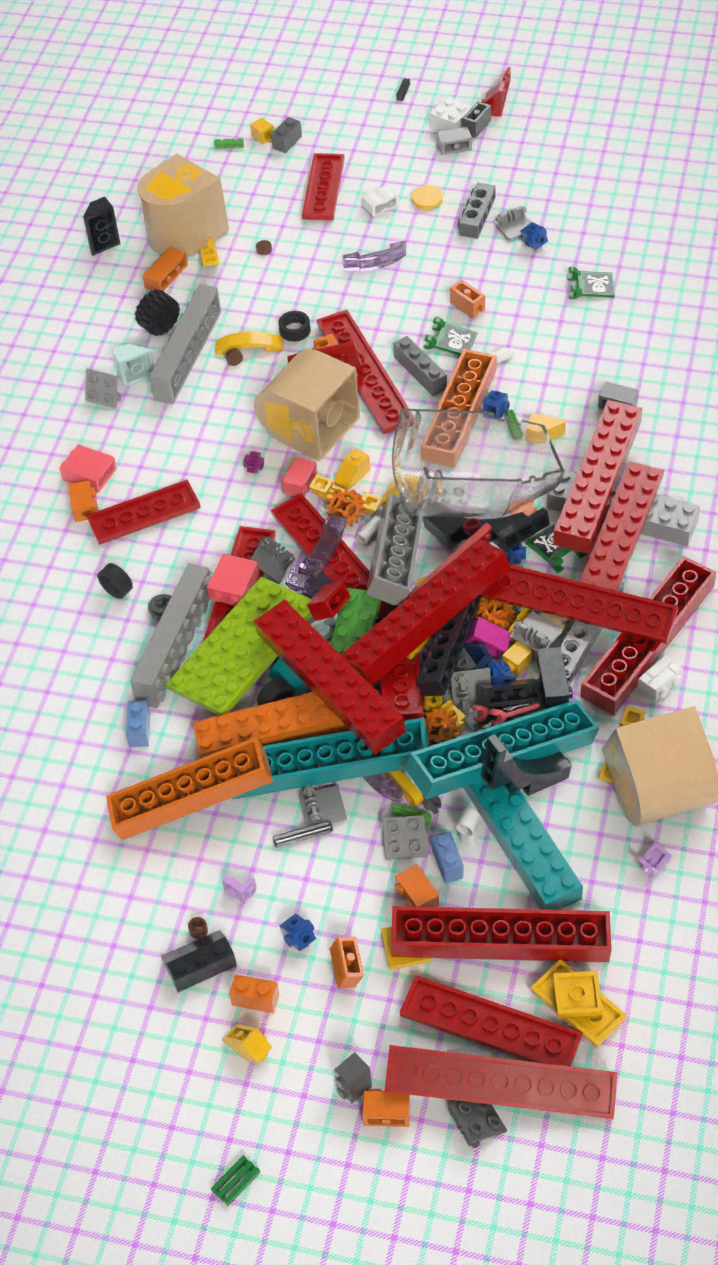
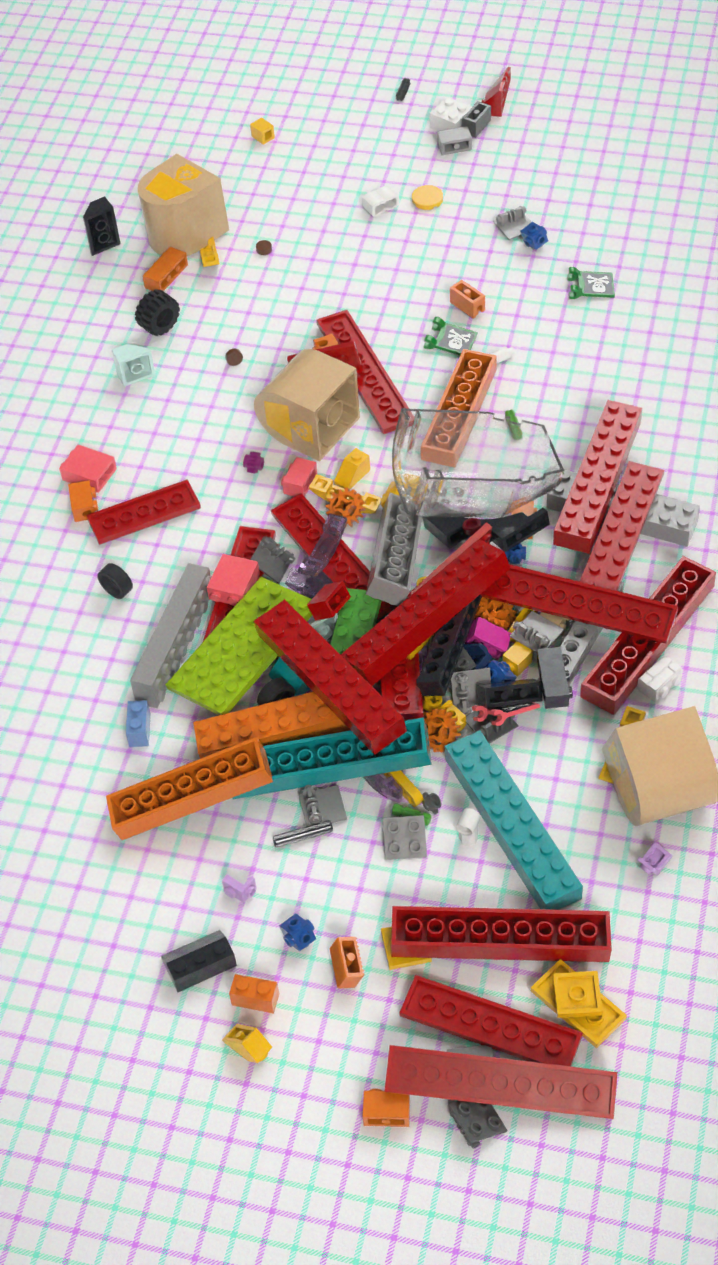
(101, 388): light grey hinge -> none
(157, 603): dark grey gear -> none
(185, 344): light grey brick -> none
(197, 921): reddish brown bush -> none
(229, 143): bright green axle -> none
(229, 1174): green tile -> none
(249, 339): yellow slope -> none
(286, 134): dark grey brick -> none
(294, 334): black tyre -> none
(323, 186): red plate -> none
(352, 1078): dark grey brick -> none
(369, 530): white cylinder -> none
(375, 260): clear purple slope -> none
(416, 888): orange brick -> none
(420, 366): dark grey brick -> none
(447, 857): medium blue brick -> none
(477, 210): brick -> none
(497, 403): blue brick -> none
(531, 775): black arch -> none
(533, 736): teal brick -> none
(543, 545): flag -> none
(554, 426): yellow slope -> none
(617, 393): brick -> none

